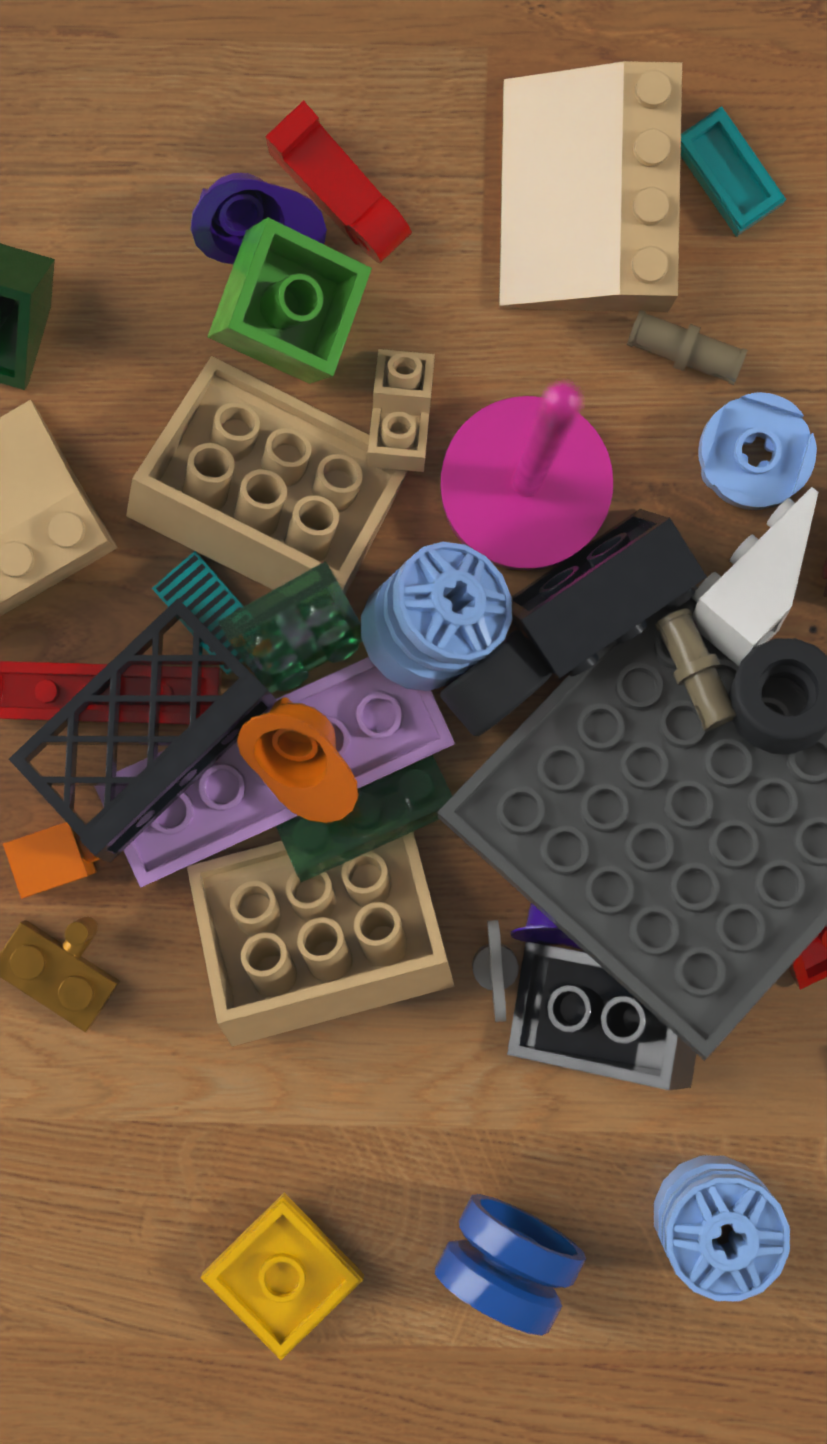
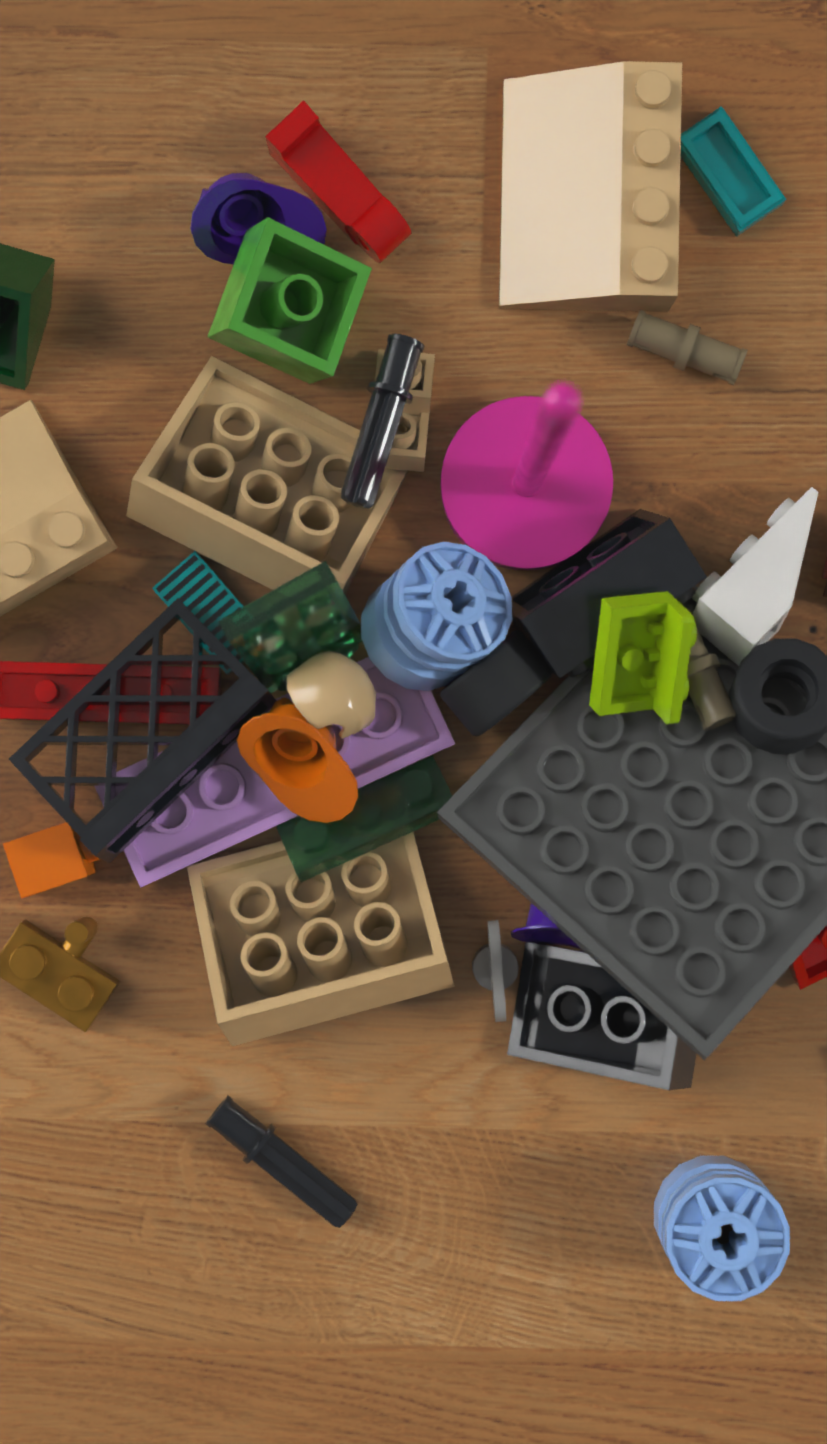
(282, 1162): none -> black axle
(282, 1276): yellow plate -> none
(333, 691): none -> tan hair
(381, 420): none -> black axle
(509, 1265): blue wheel -> none
(642, 655): none -> lime bracket
(785, 435): light blue plate -> none

